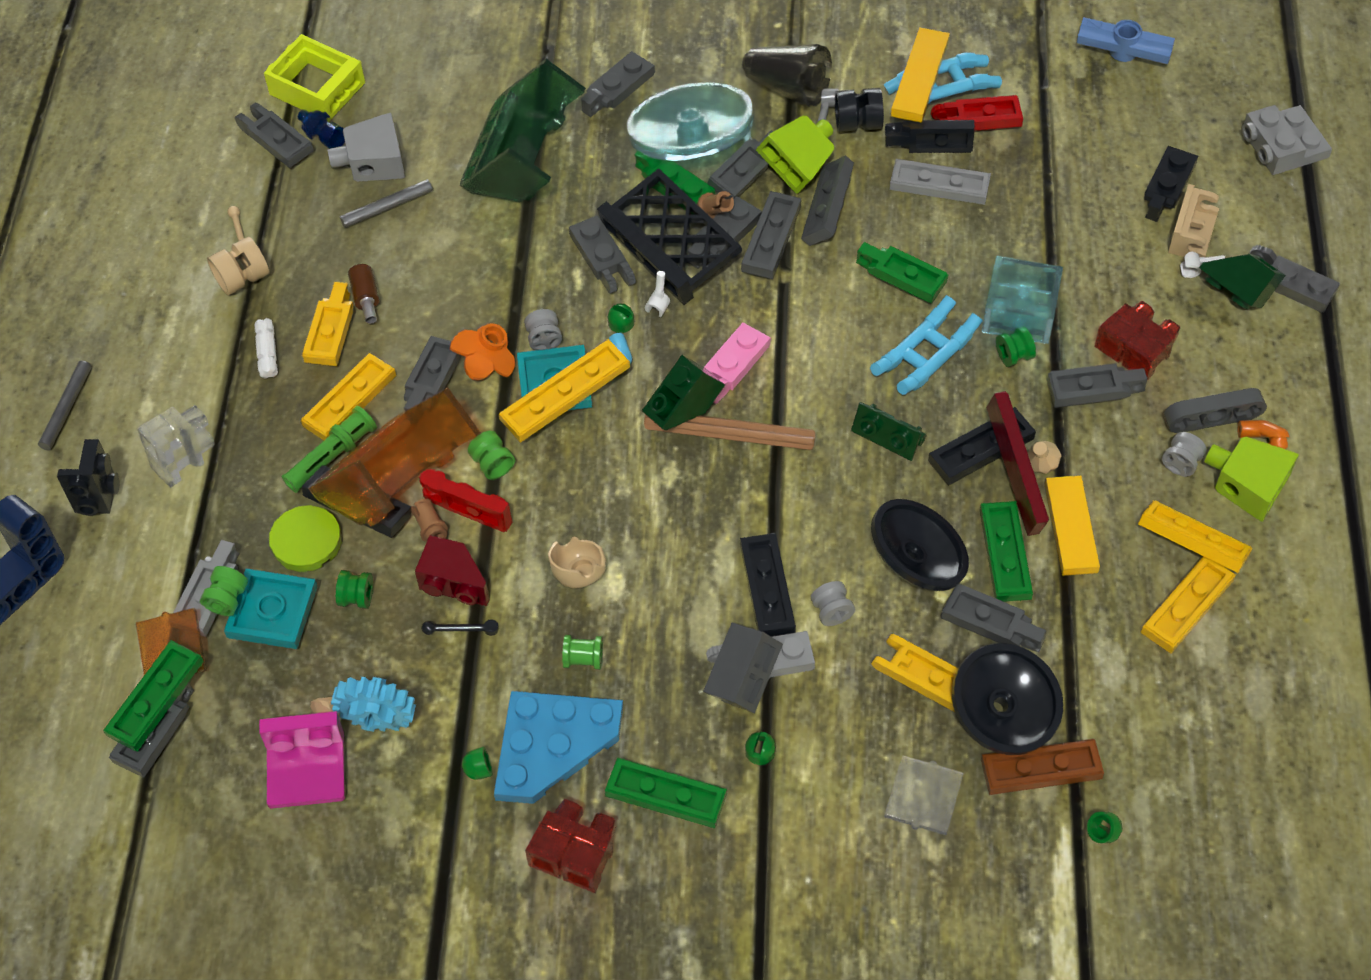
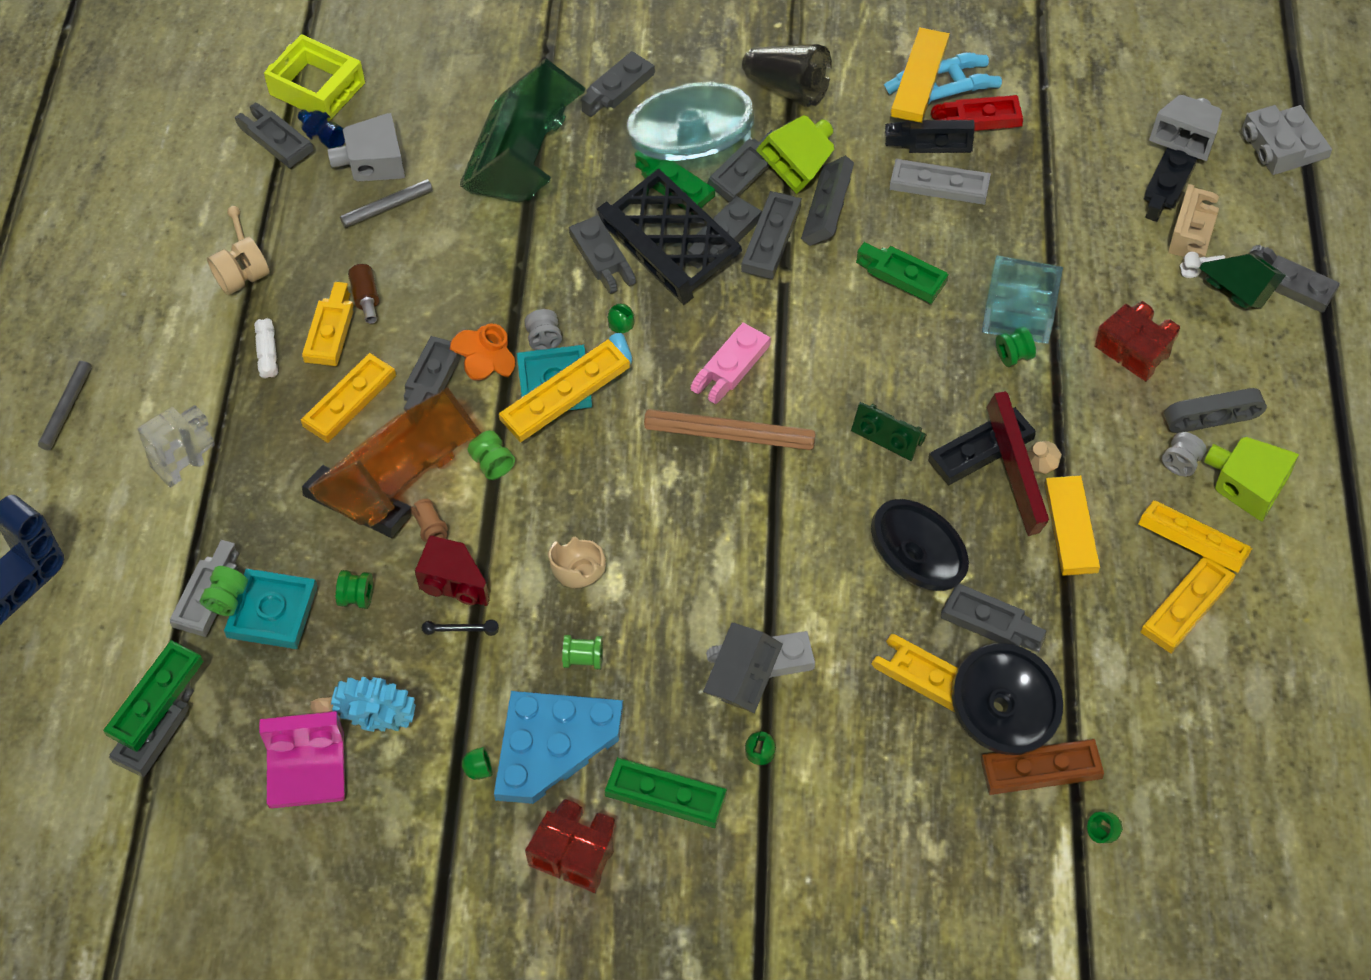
(93, 484): black bracket -> none
(157, 632): clear orange piece -> none
(305, 538): lime tile -> none
(341, 439): bright green pin -> none
(465, 500): red hinge -> none
(658, 298): white hand -> none
(683, 394): dark green slope -> none
(716, 203): medium nougat pin -> none
(767, 585): black plate -> none
(827, 101): light grey hand -> none
(832, 603): light grey wheel -> none
(859, 109): black wheel -> none
(924, 795): clear piece -> none
(927, 331): medium azure piece -> none
(1006, 551): green tile -> none
(1094, 384): dark grey hinge -> none
(1125, 40): medium blue piece -> none
(1187, 126): none -> light grey torso
(1263, 429): orange arm -> none

